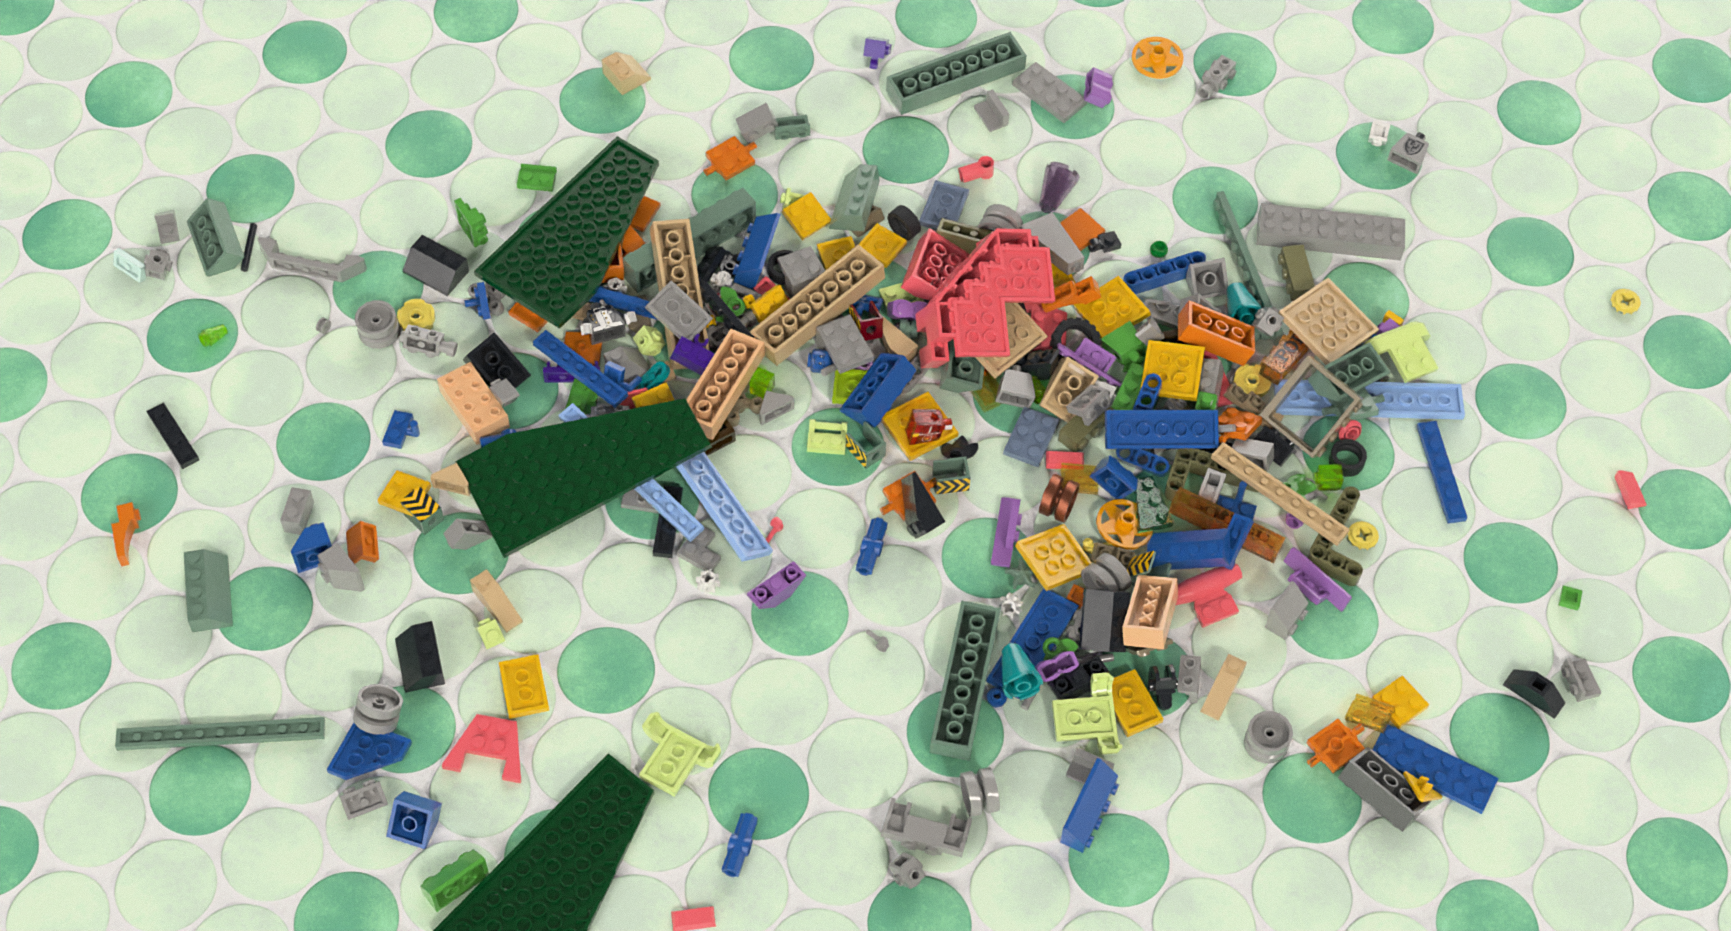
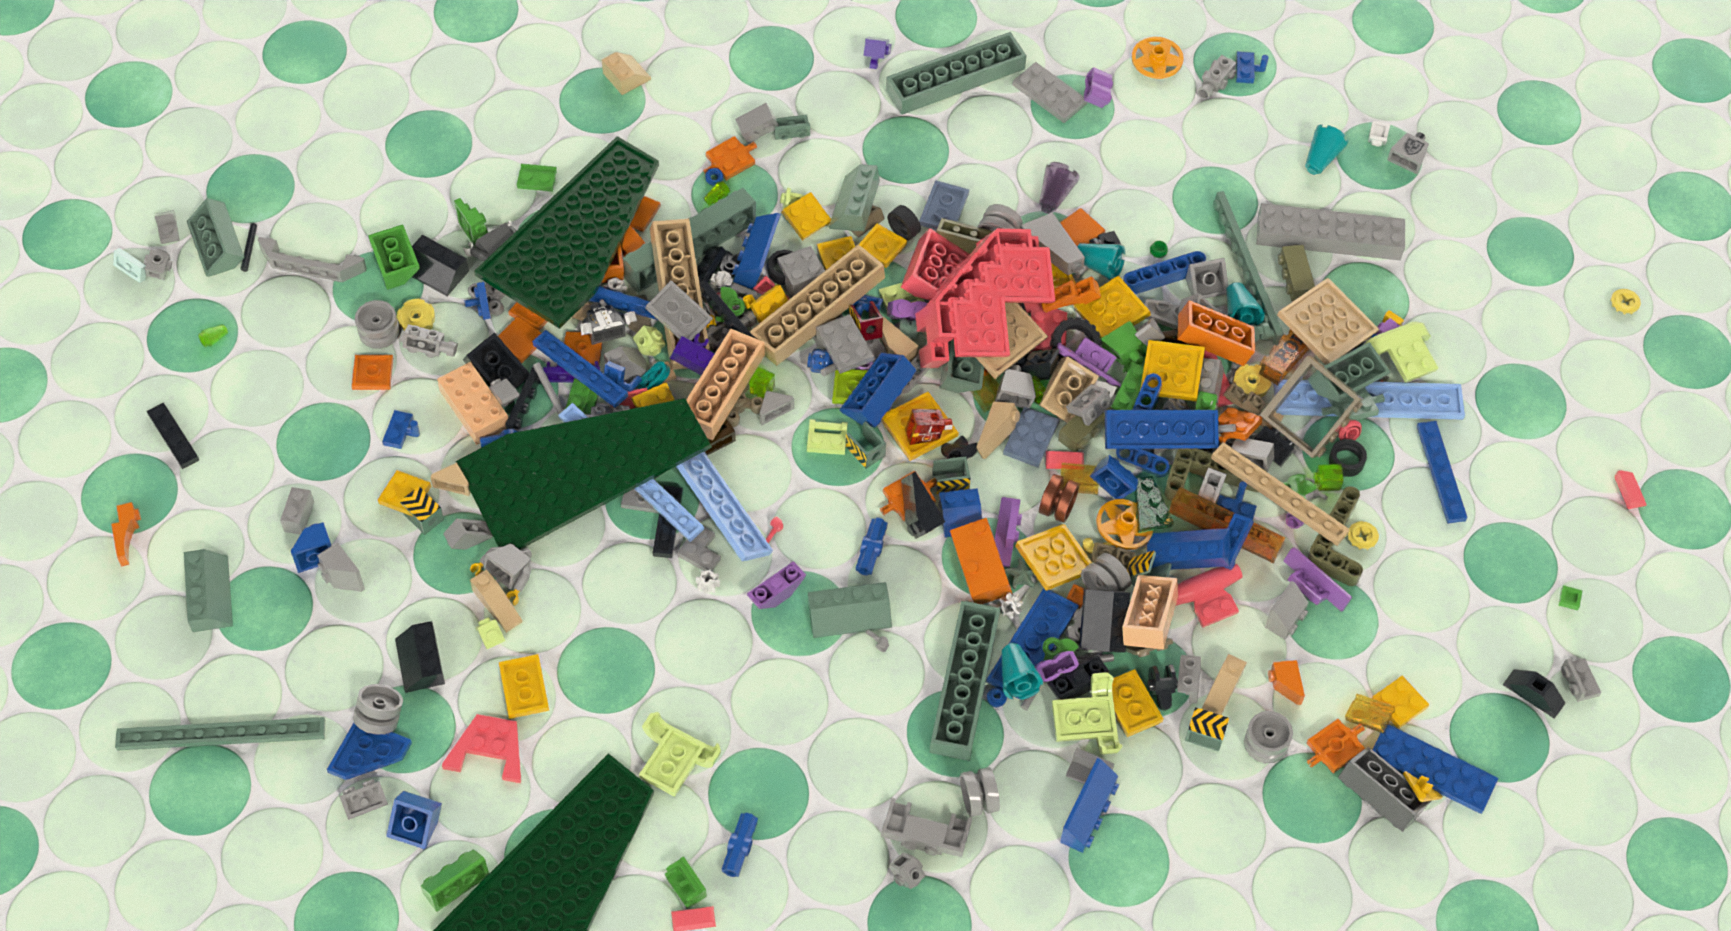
(323, 325): light grey piece -> none
(362, 542): orange panel -> none
(372, 372): none -> orange tile
(394, 256): none -> bright green slope
(490, 242): none -> dark grey torso
(508, 566): none -> light grey torso
(519, 338): none -> orange tile
(523, 402): none -> black plate
(548, 387): none -> light grey bar
(685, 882): none -> bright green hinge
(713, 171): none -> blue plate
(717, 192): none -> clear neon green cone
(849, 609): none -> sand green slope
(959, 508): none -> blue slope
(981, 561): none -> orange brick
(982, 169): coral piece -> none
(992, 112): light grey panel -> none
(998, 426): none -> tan slope
(1103, 258): none -> teal cone
(1207, 729): none -> piece
(1246, 68): none -> blue plate
(1268, 320): light grey brick -> none
(1287, 680): none -> orange slope
(1324, 148): none -> teal cone

